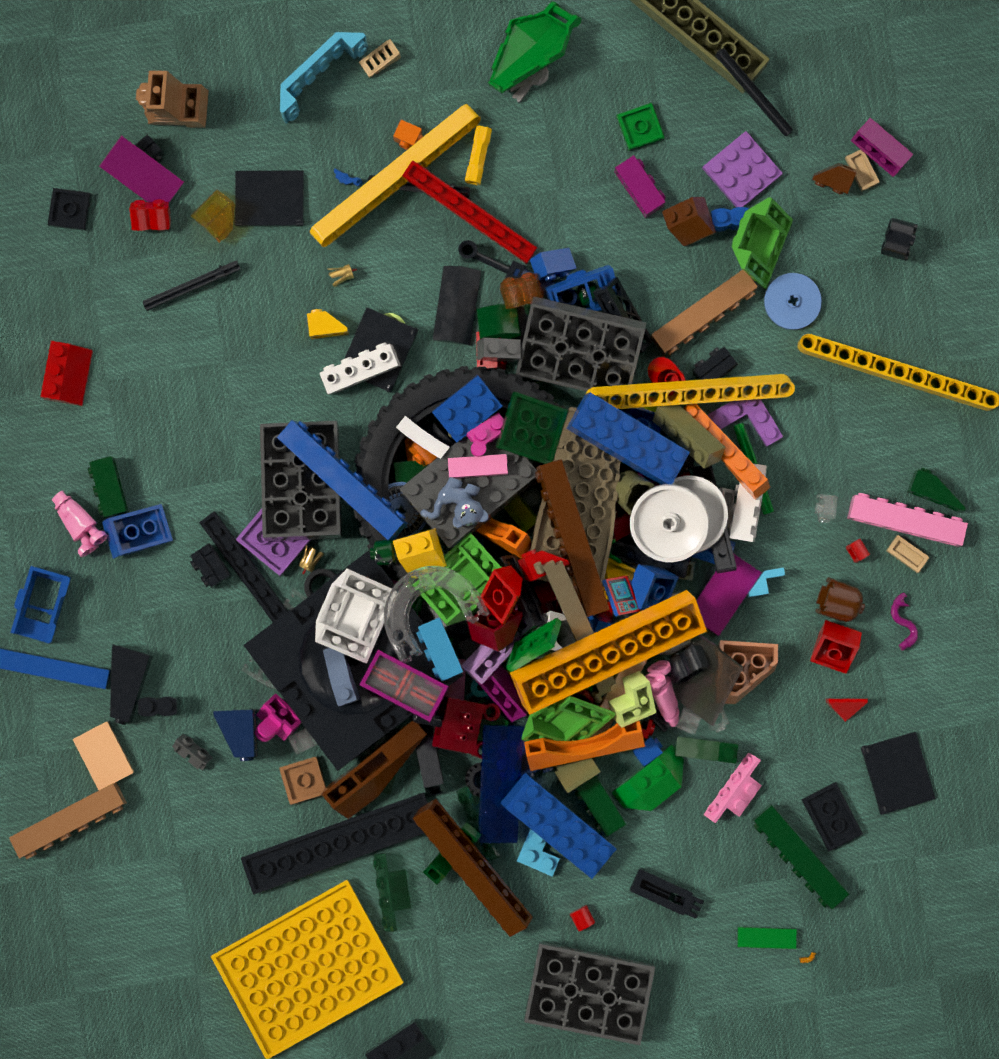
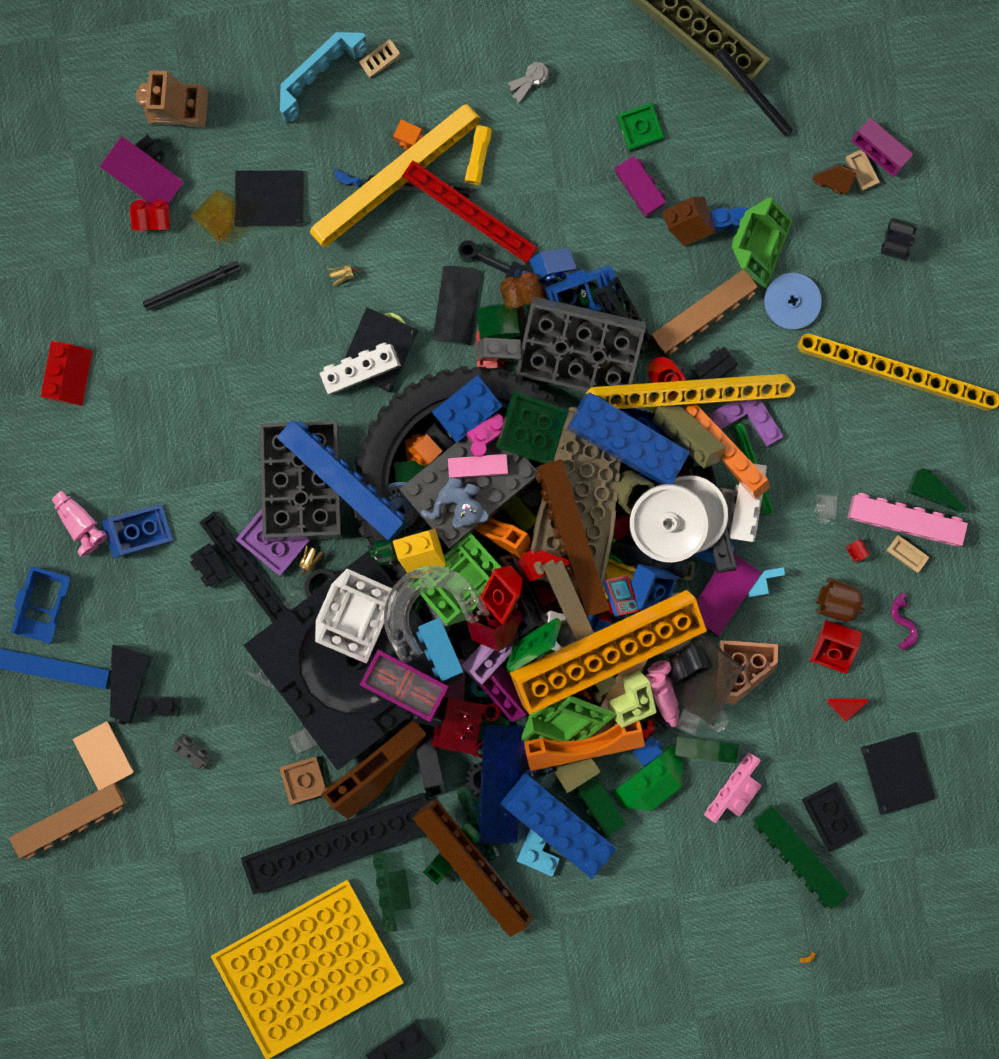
(69, 209): black tile -> none
(108, 487): dark green brick -> none
(239, 732): dark blue slope -> none
(276, 719): dark pink brick -> none
(324, 325): yellow slope -> none
(341, 677): sand blue slope -> none
(422, 438): white sticker -> none
(531, 46): green windscreen -> none
(582, 918): red brick -> none
(589, 993): dark grey brick -> none
(659, 891): black hinge -> none
(742, 170): medium lavender plate -> none
(766, 937): green tile -> none

